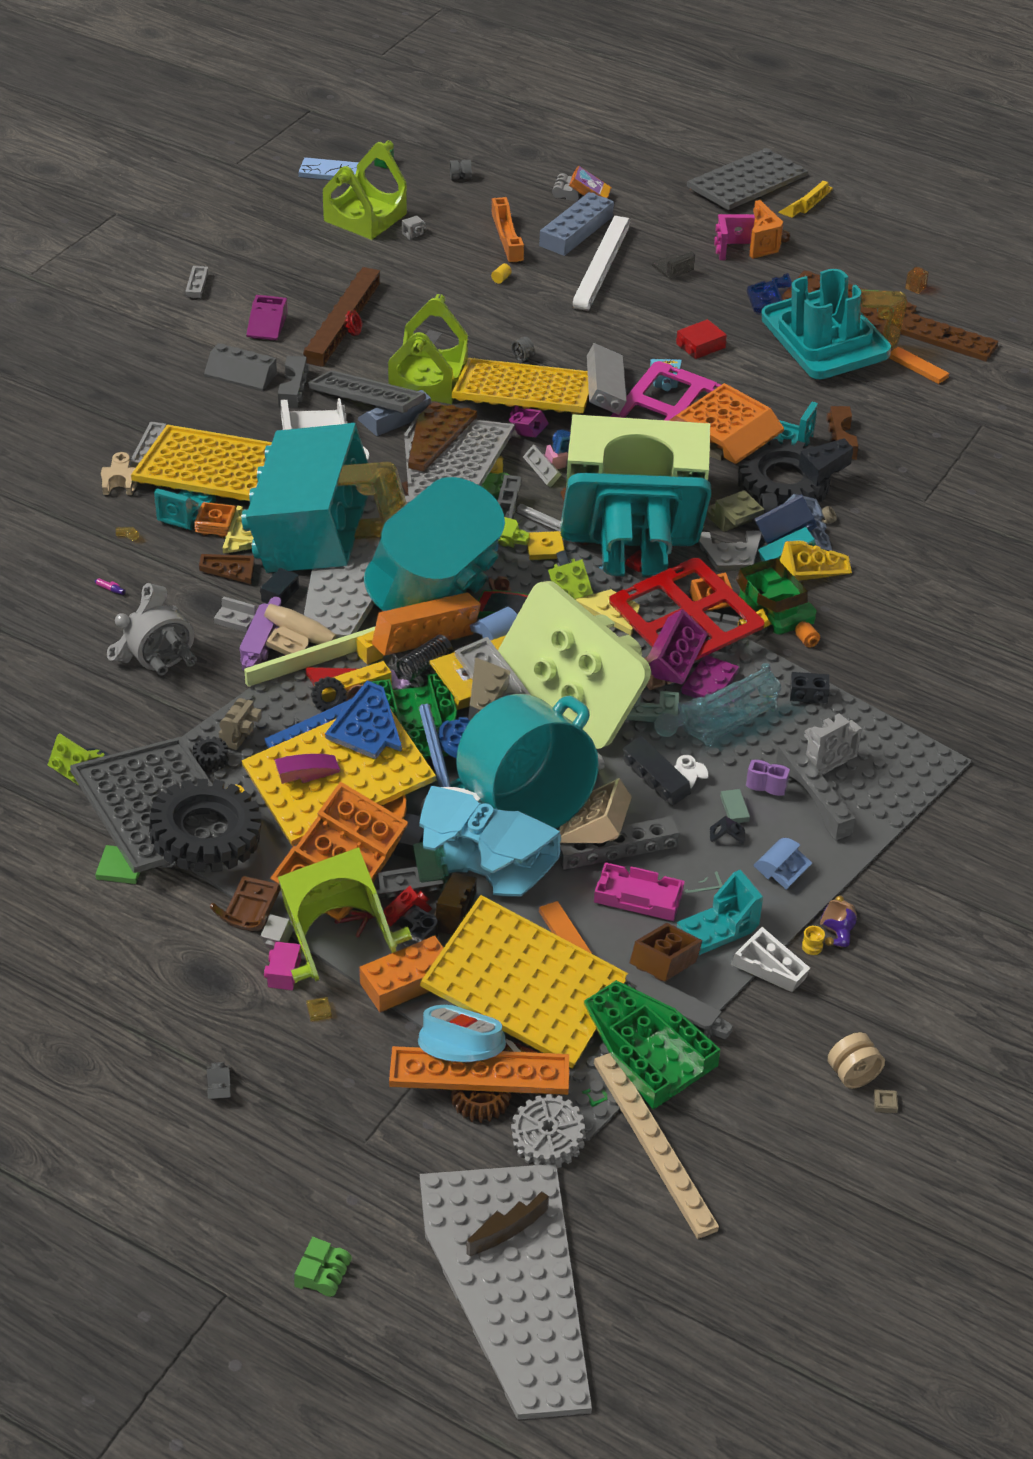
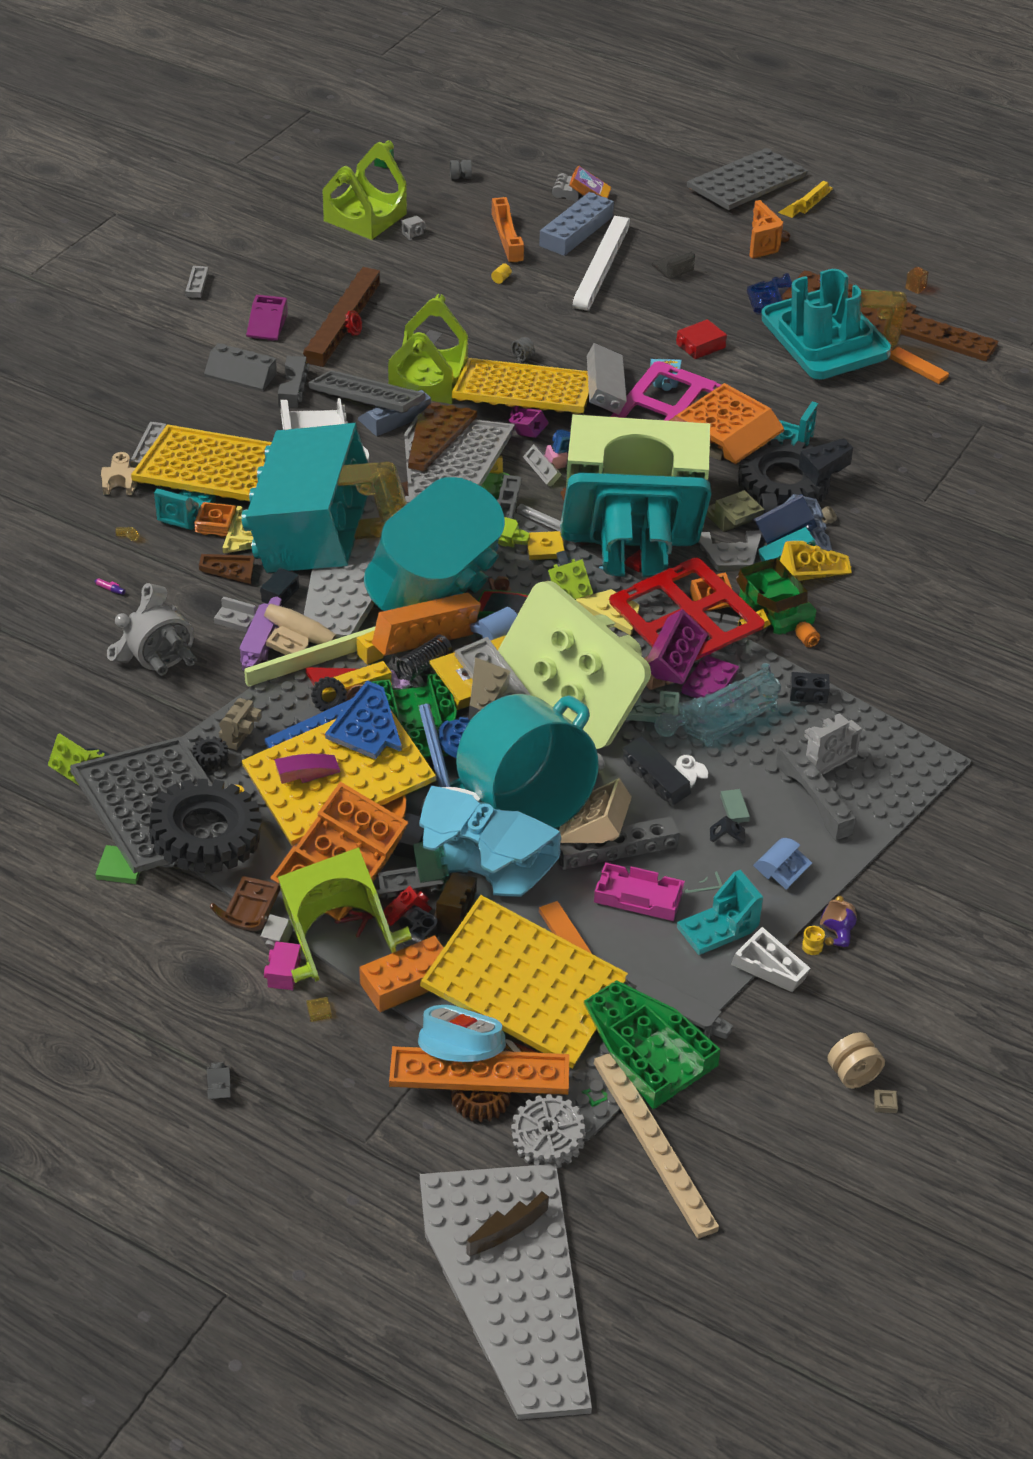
(322, 1267): bright green legs -> none
(323, 168): light blue tile -> none
(665, 952): reddish brown brick -> none
(727, 234): dark pink bracket -> none
(767, 777): medium lavender brick -> none
(840, 421): reddish brown arch -> none

